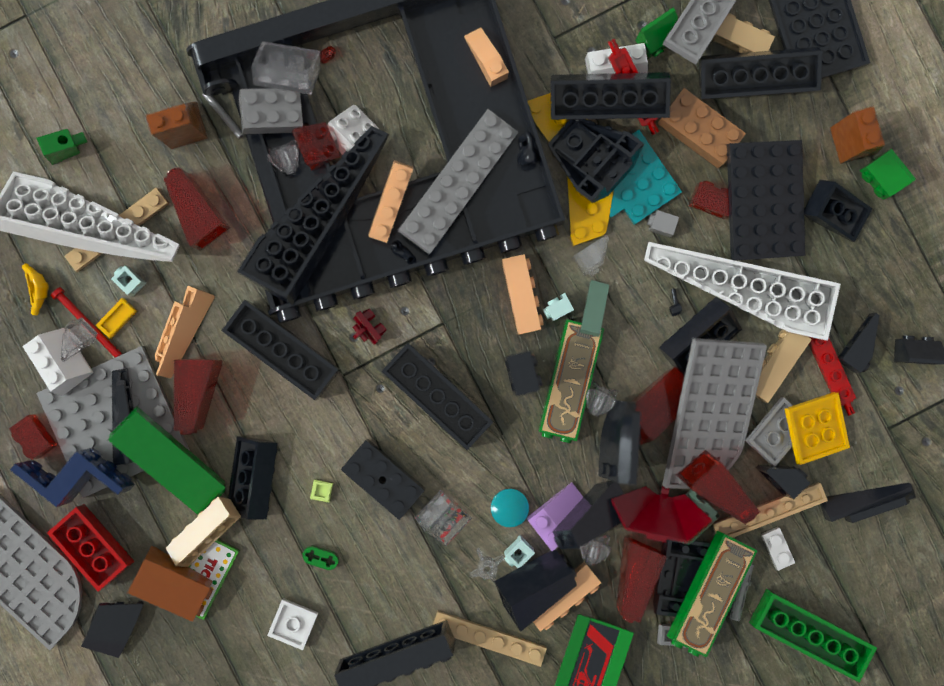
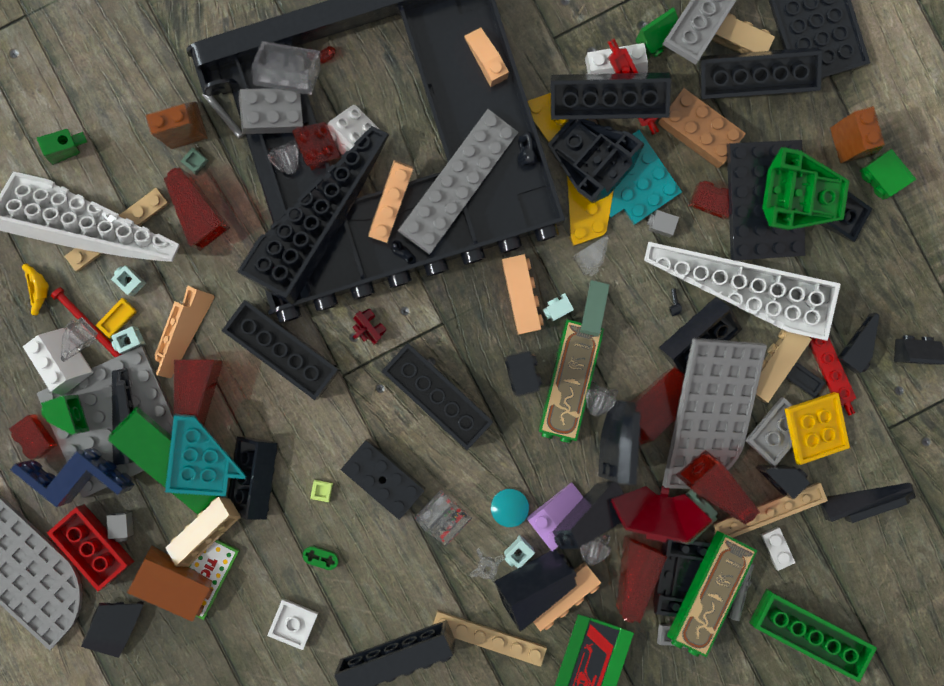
(65, 414): none -> green slope
(119, 340): none -> light aqua brick
(120, 526): none -> light grey brick
(194, 161): none -> sand green tile
(197, 460): none -> teal wing
(802, 192): none -> green wedge
(805, 380): none -> black tile

